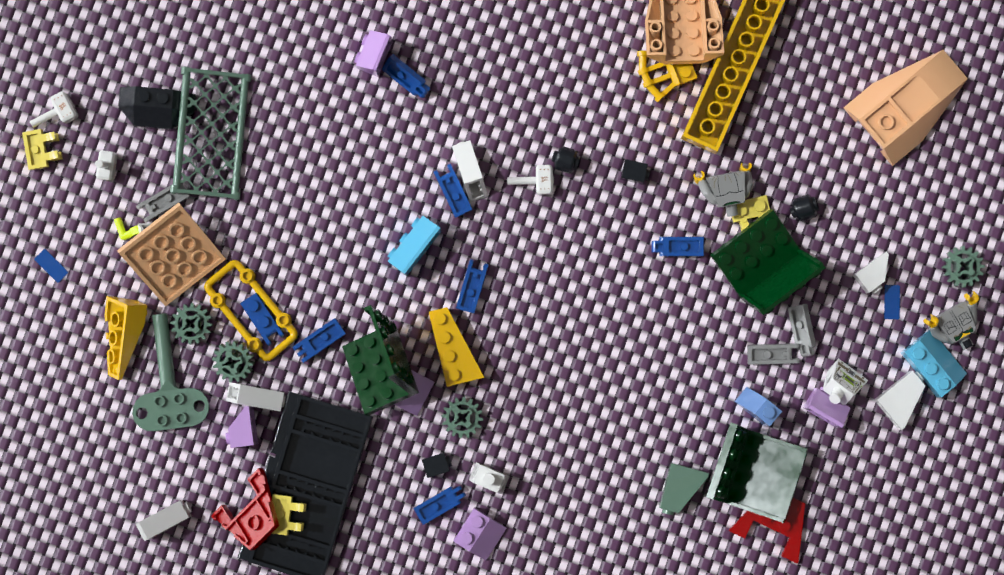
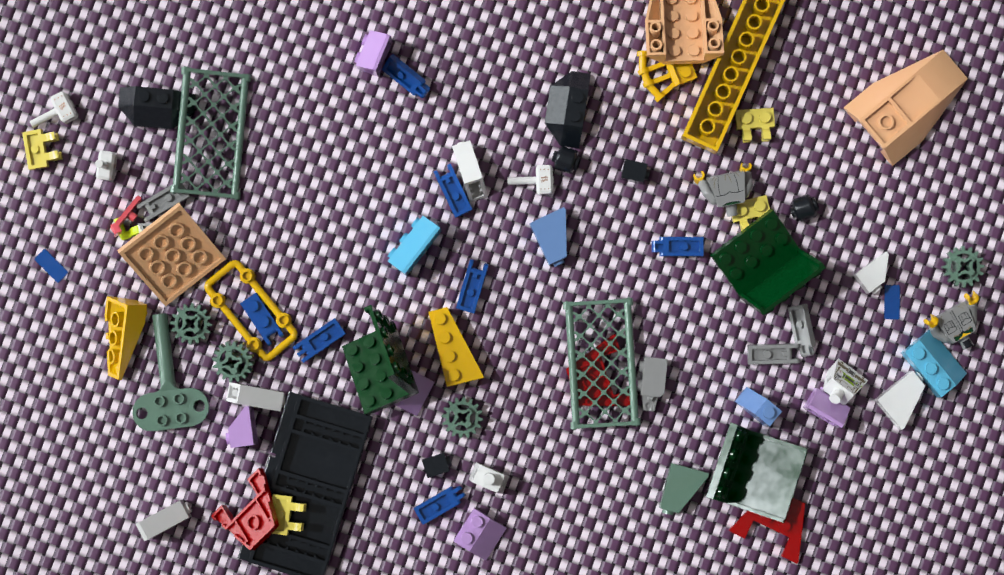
(128, 213): none -> coral piece
(551, 236): none -> medium blue slope
(567, 108): none -> black wedge
(568, 307): none -> sand green door
(583, 383): none -> red wing
(652, 381): none -> light grey hinge
(755, 119): none -> light yellow plate

